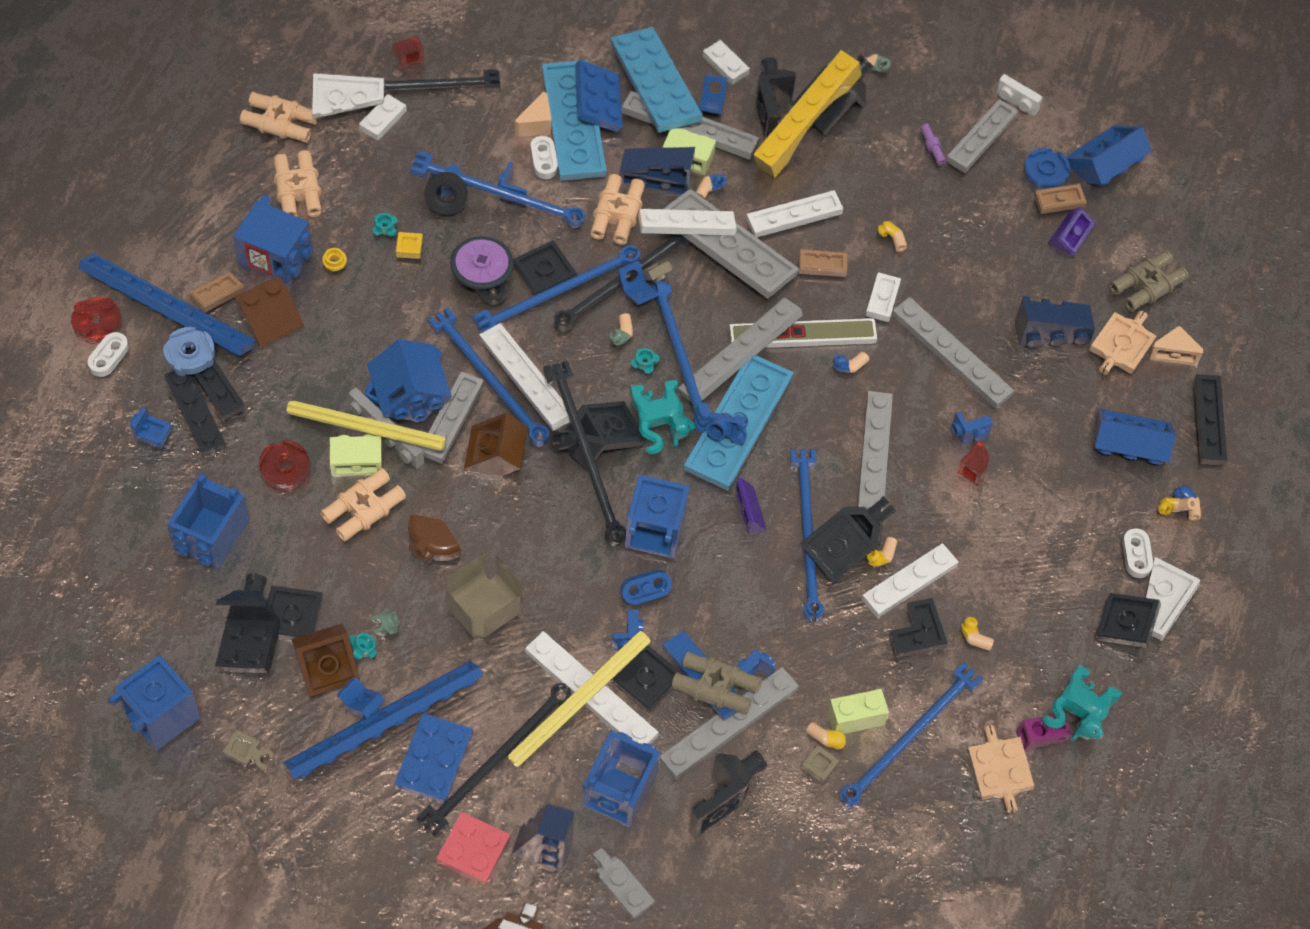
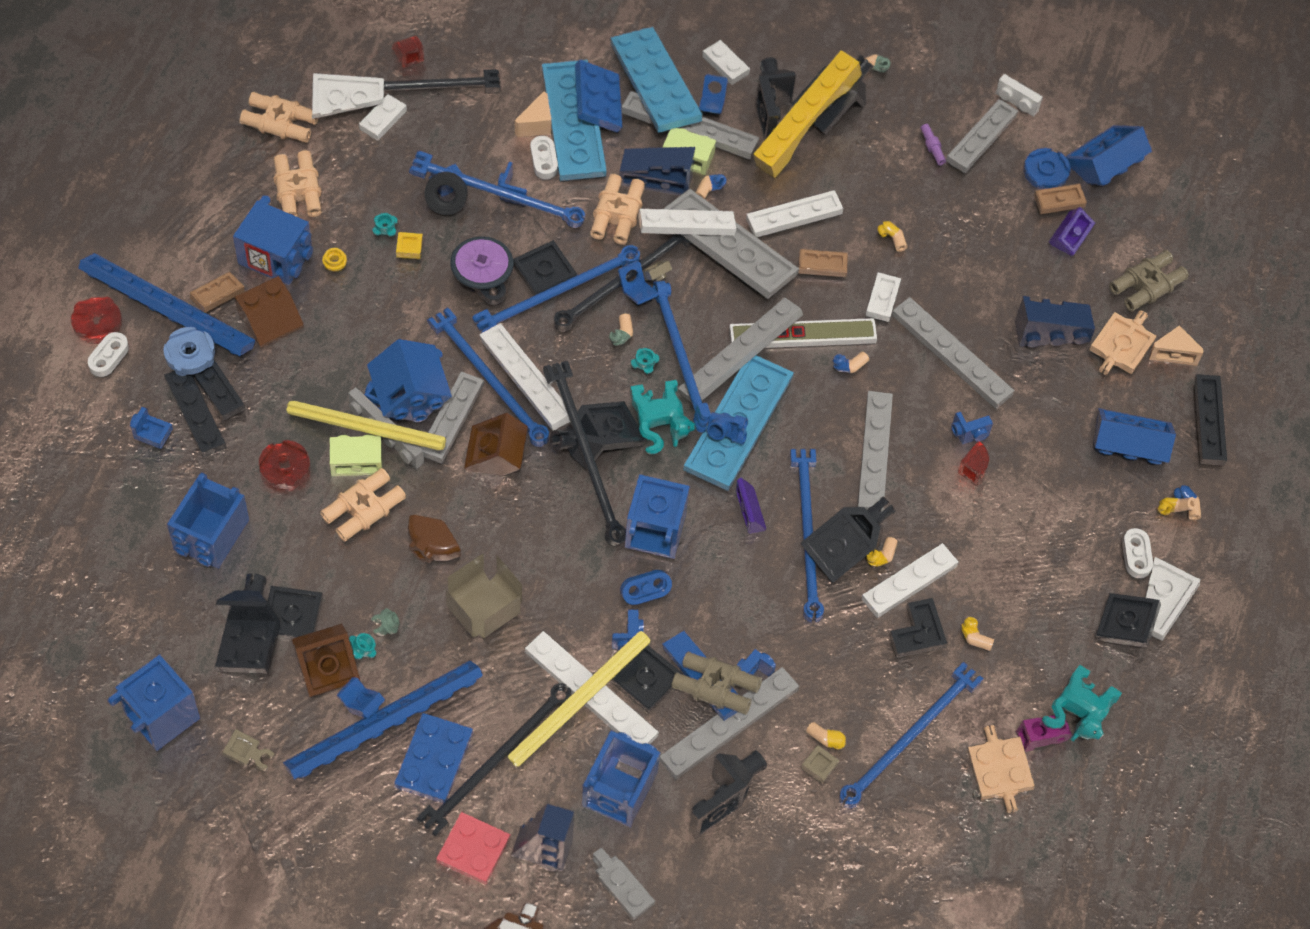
(858, 711): yellowish green brick -> none

